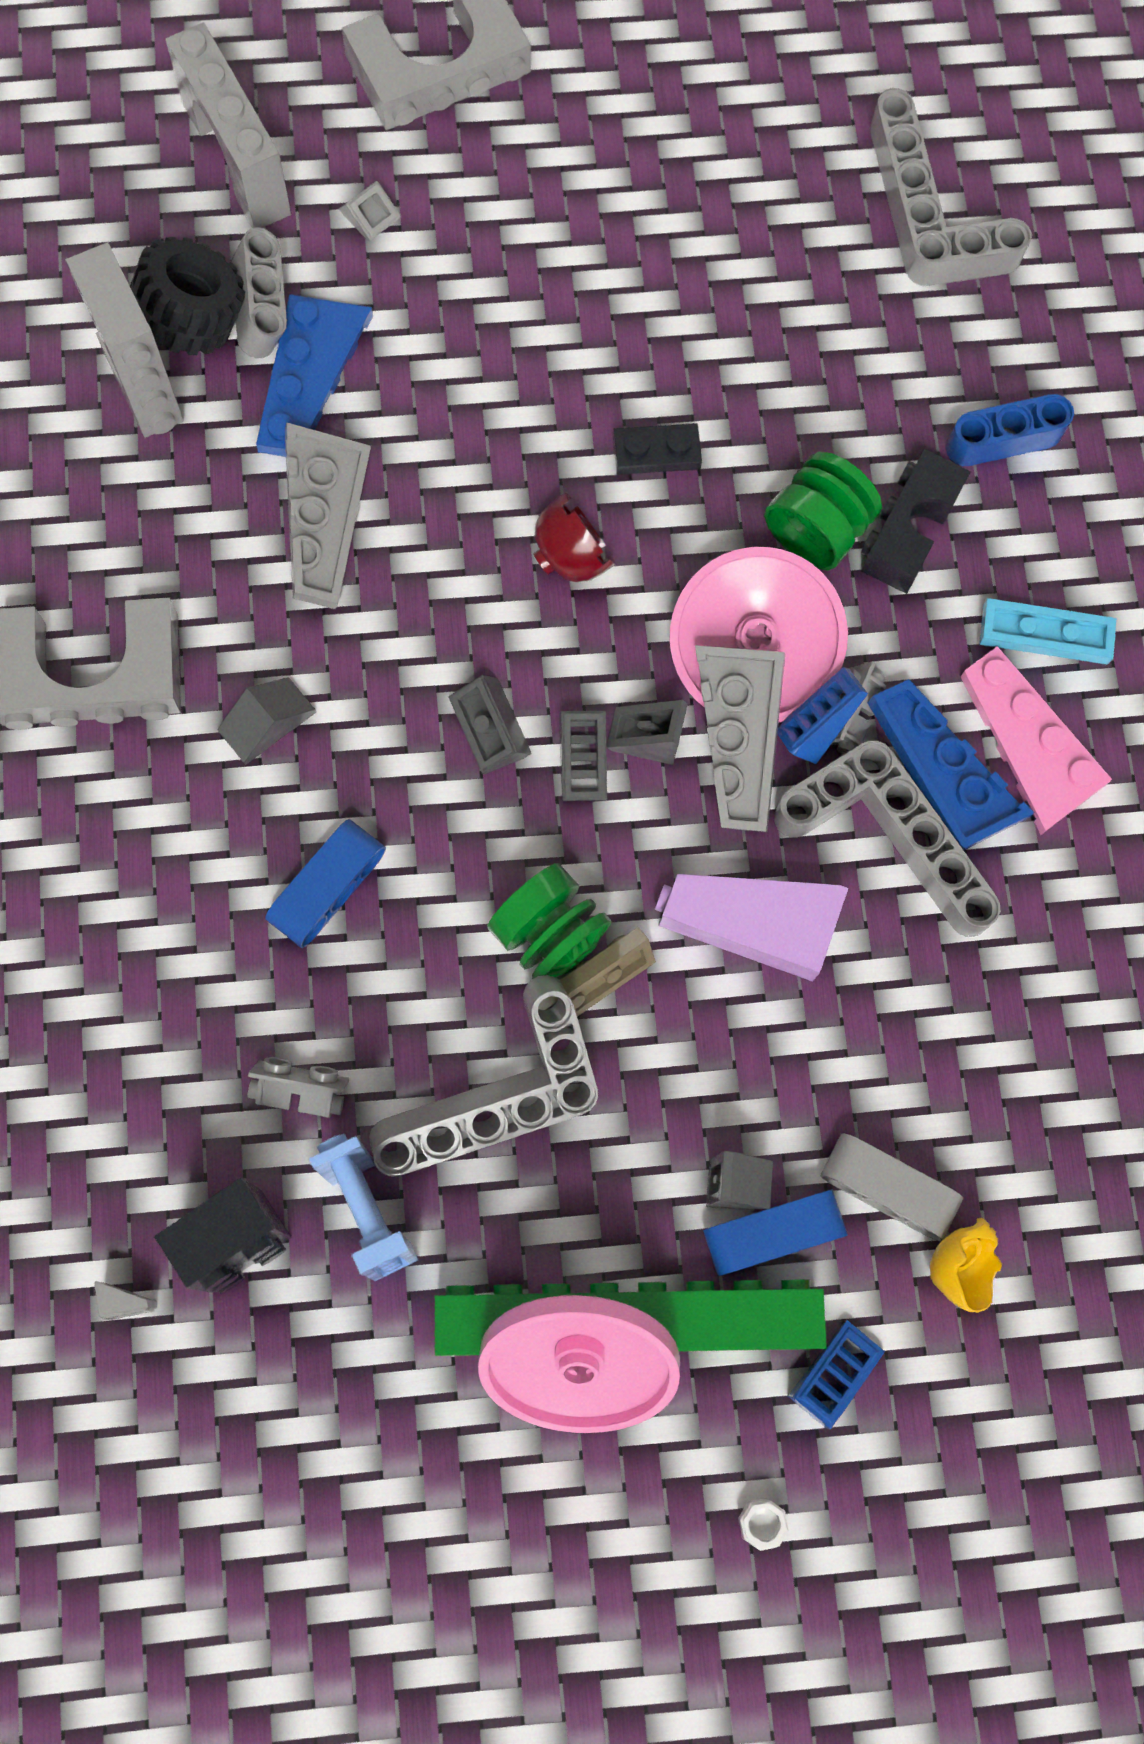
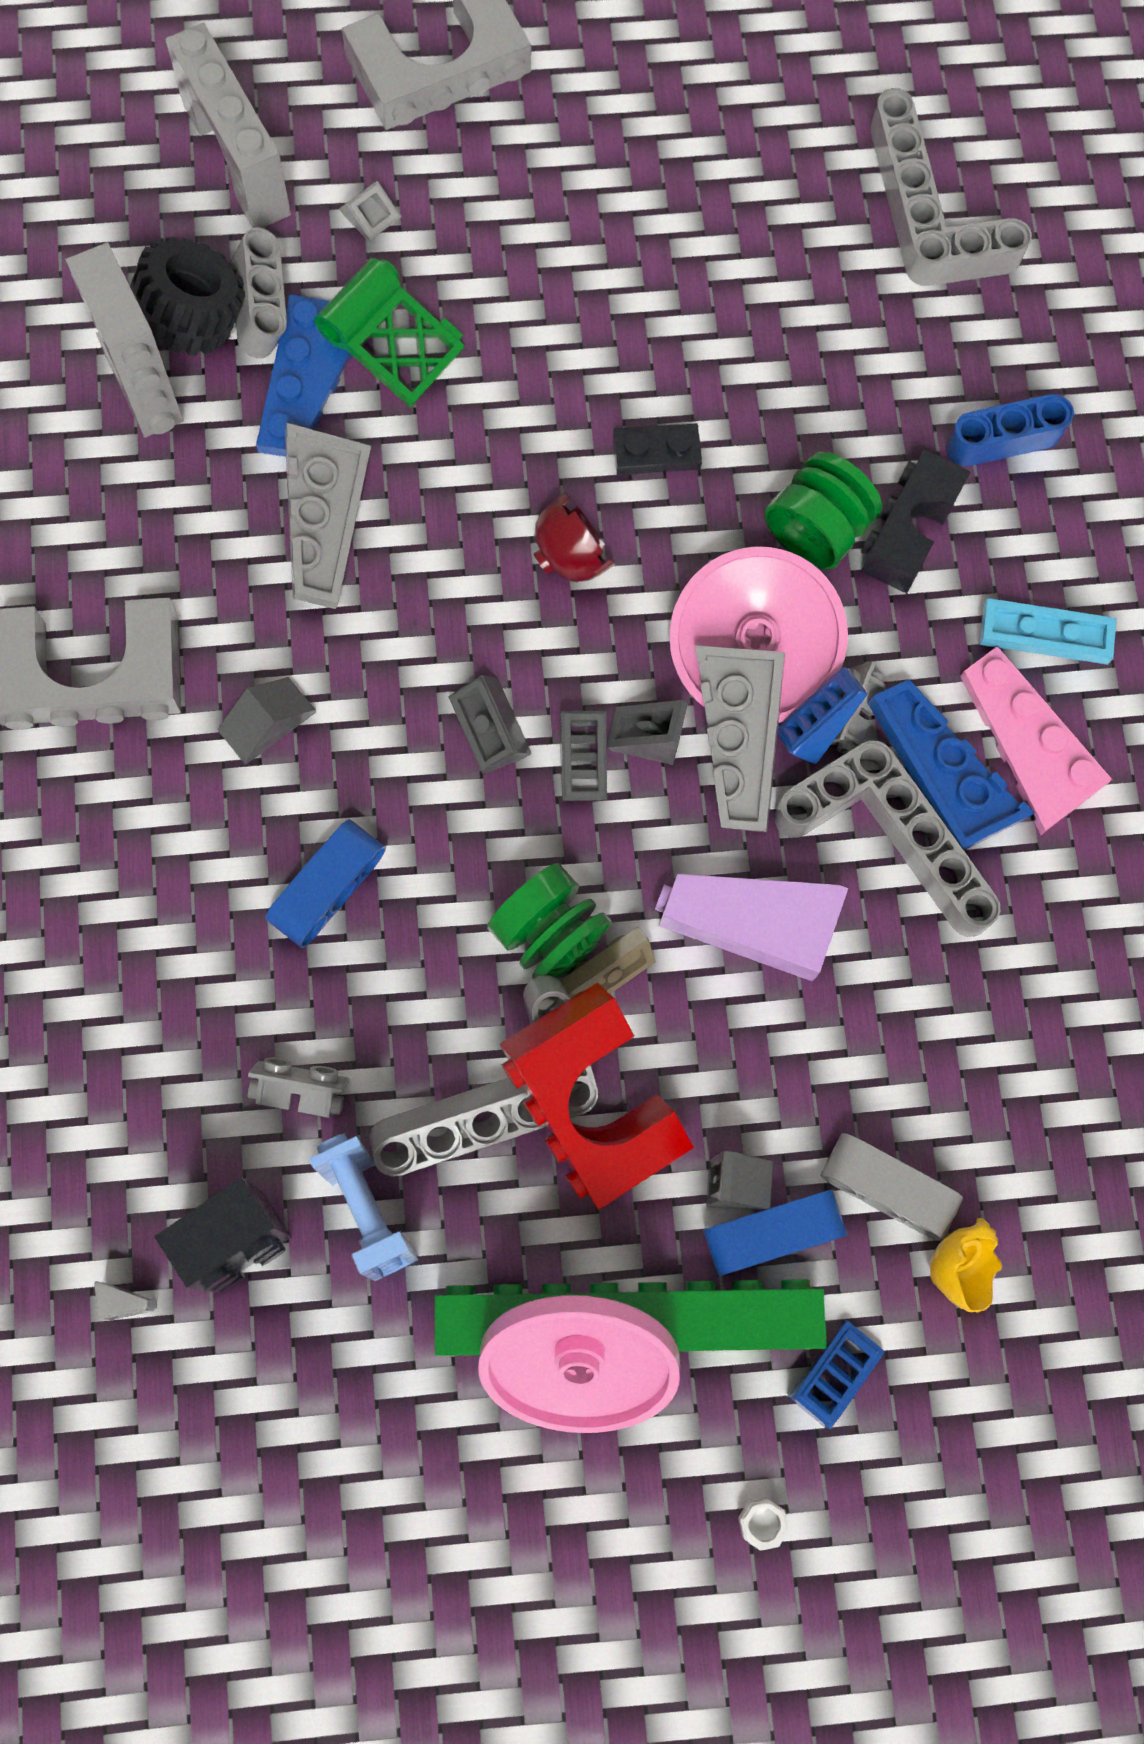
(364, 306): none -> green piece
(547, 1063): none -> red arch

